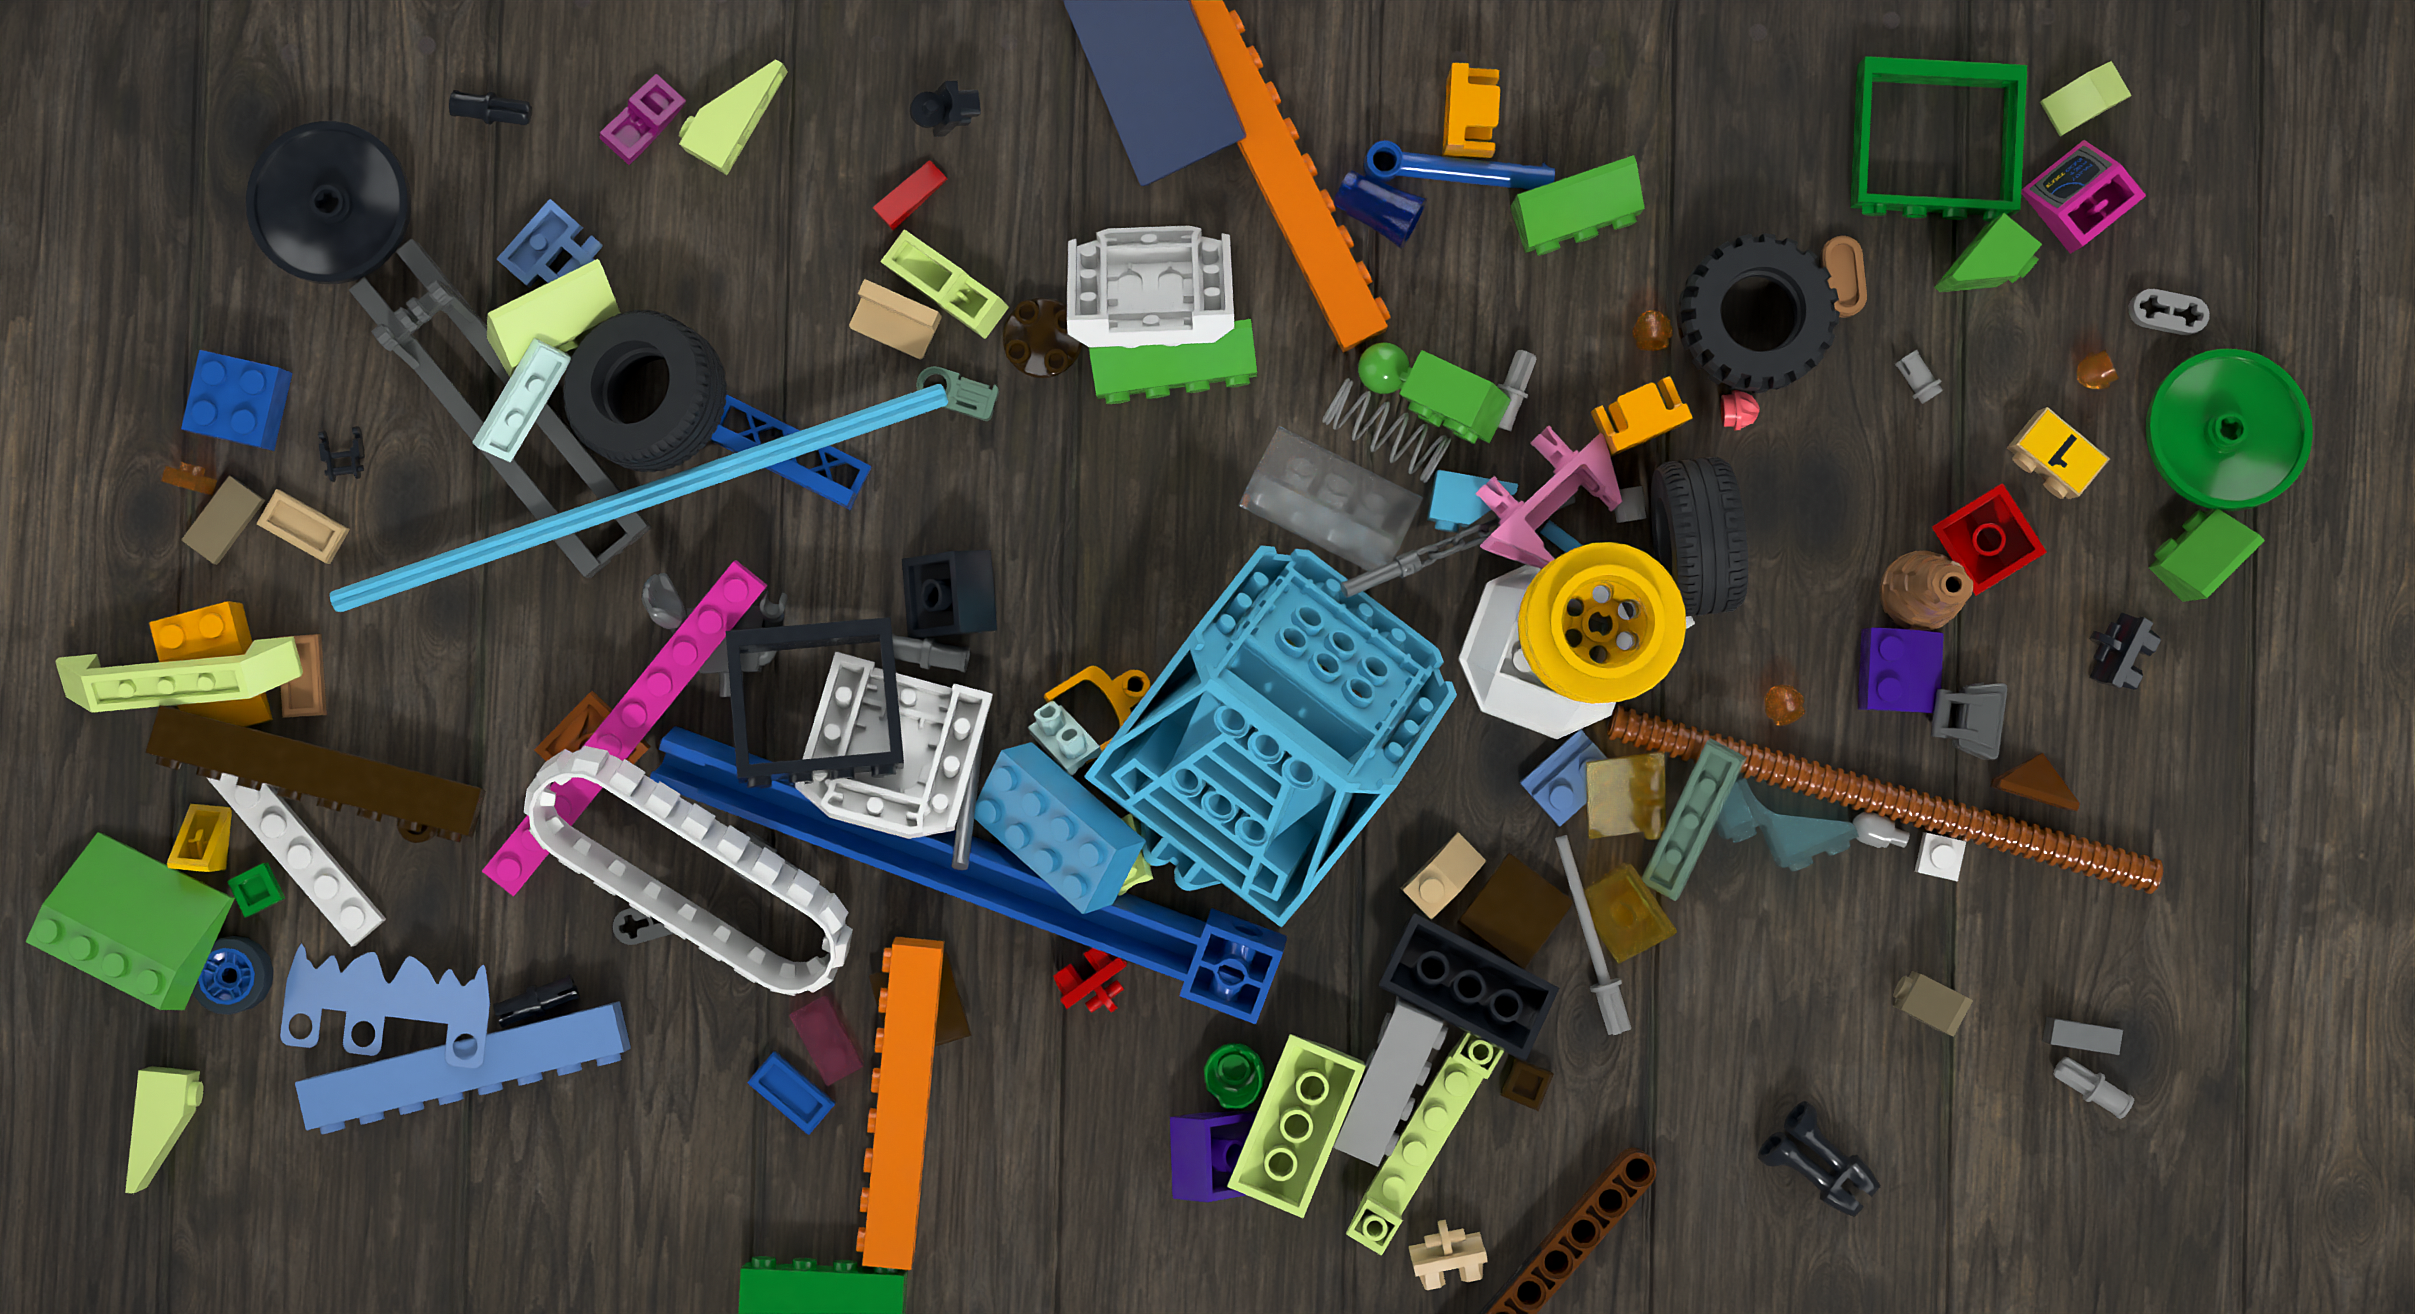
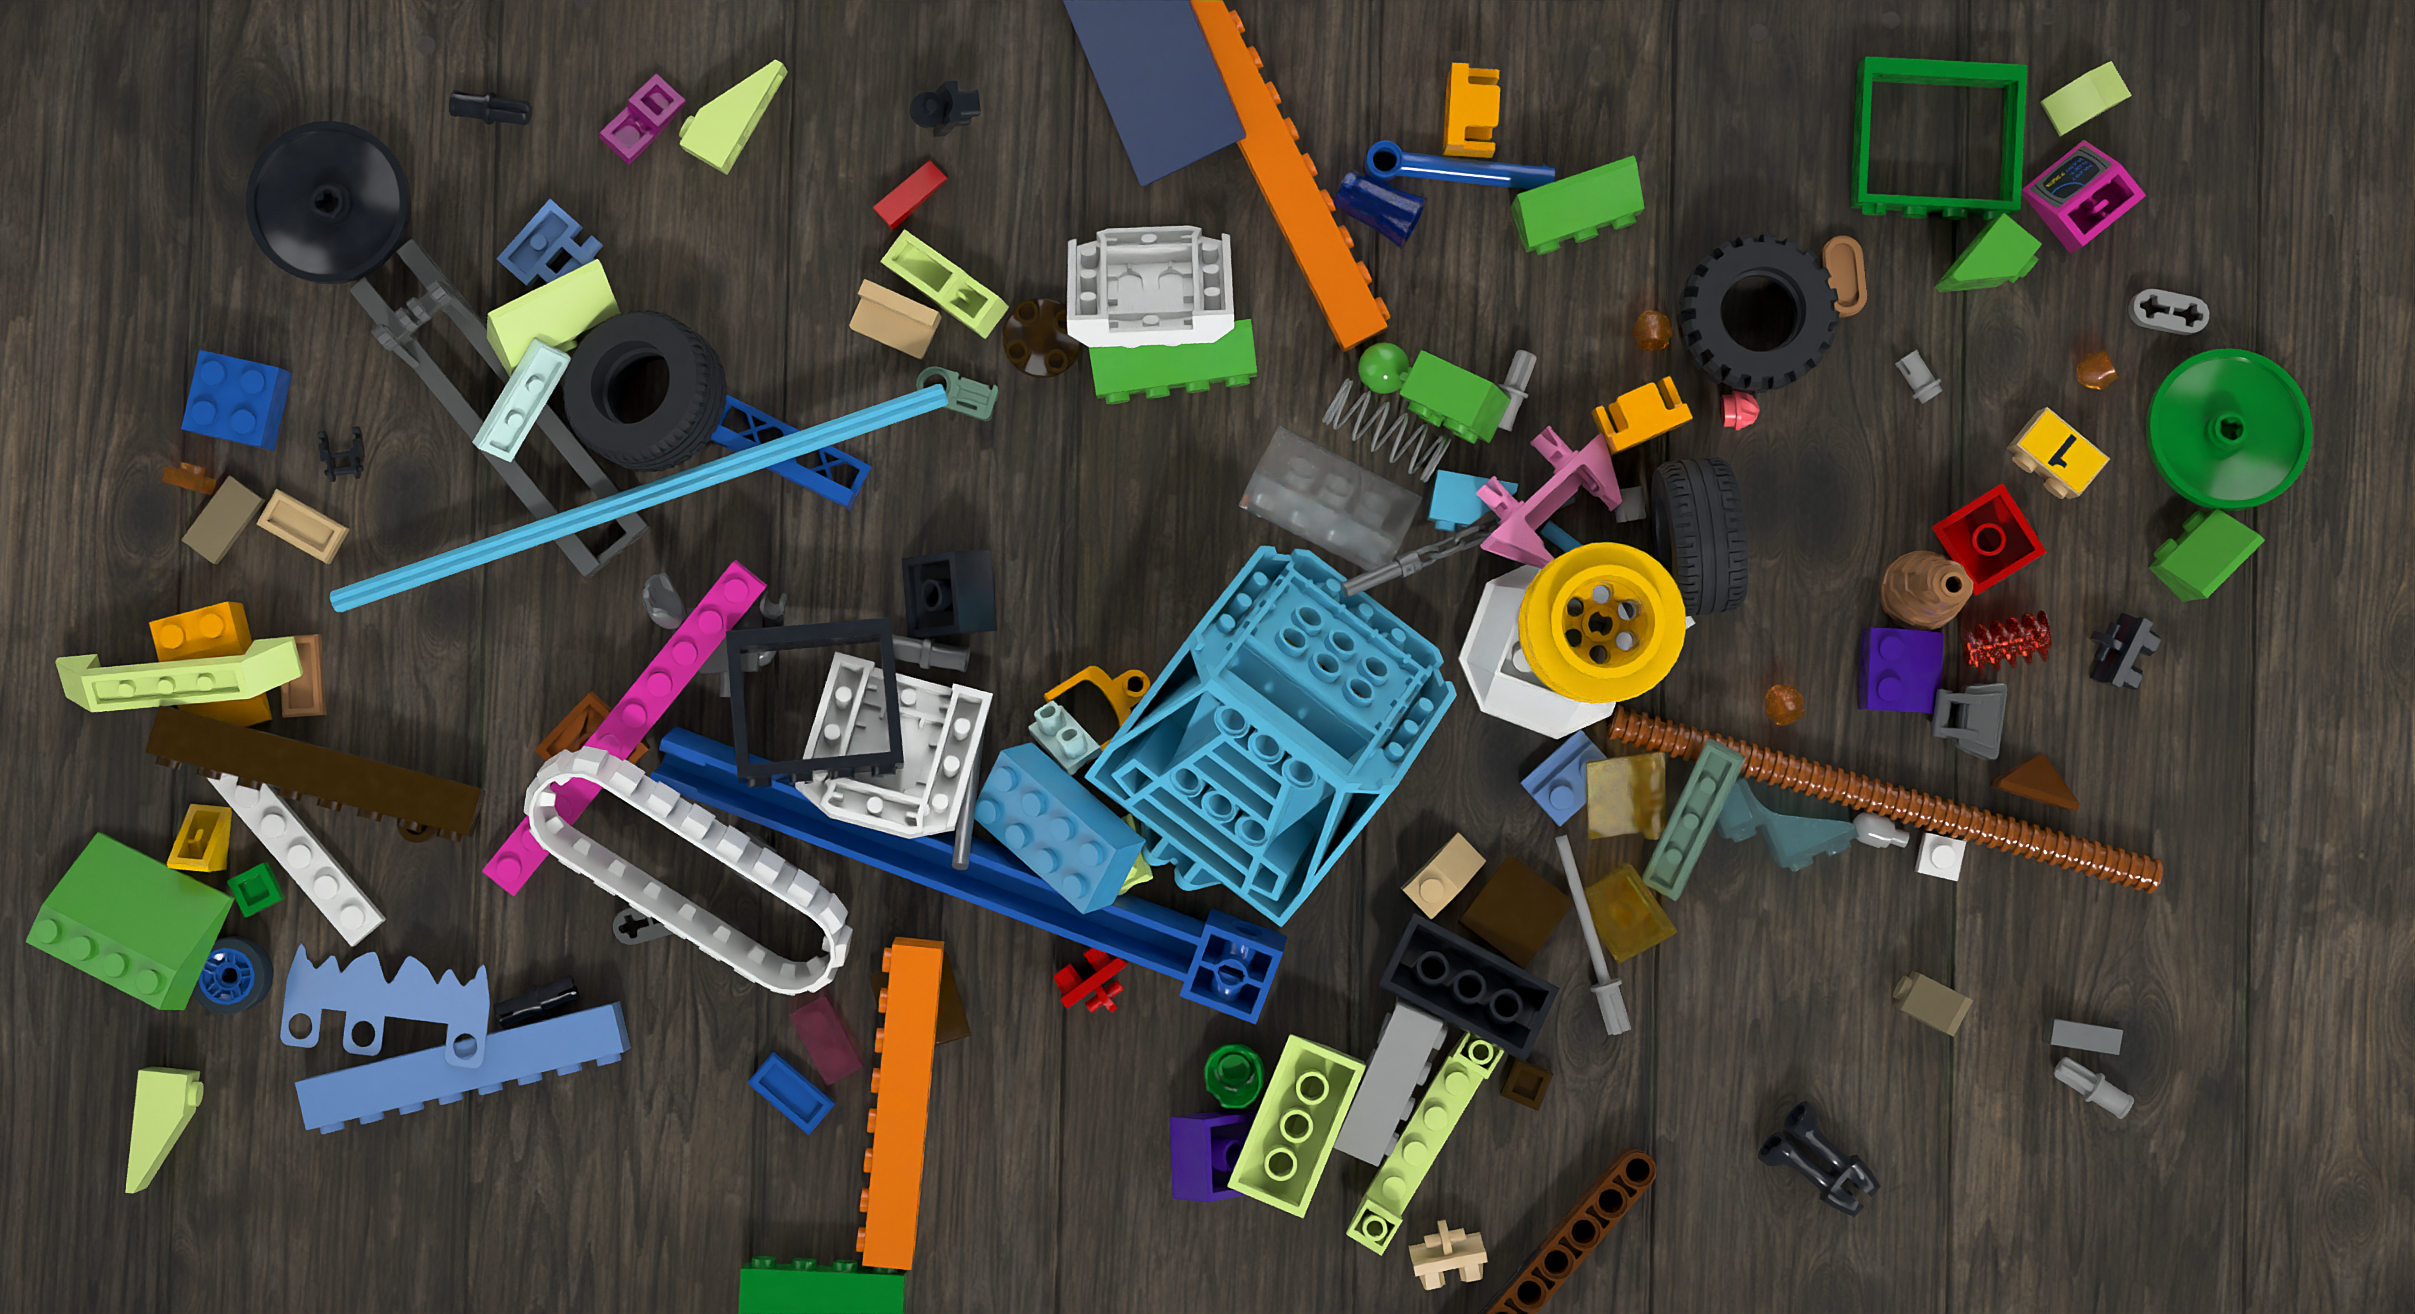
(2006, 642): none -> clear red piece

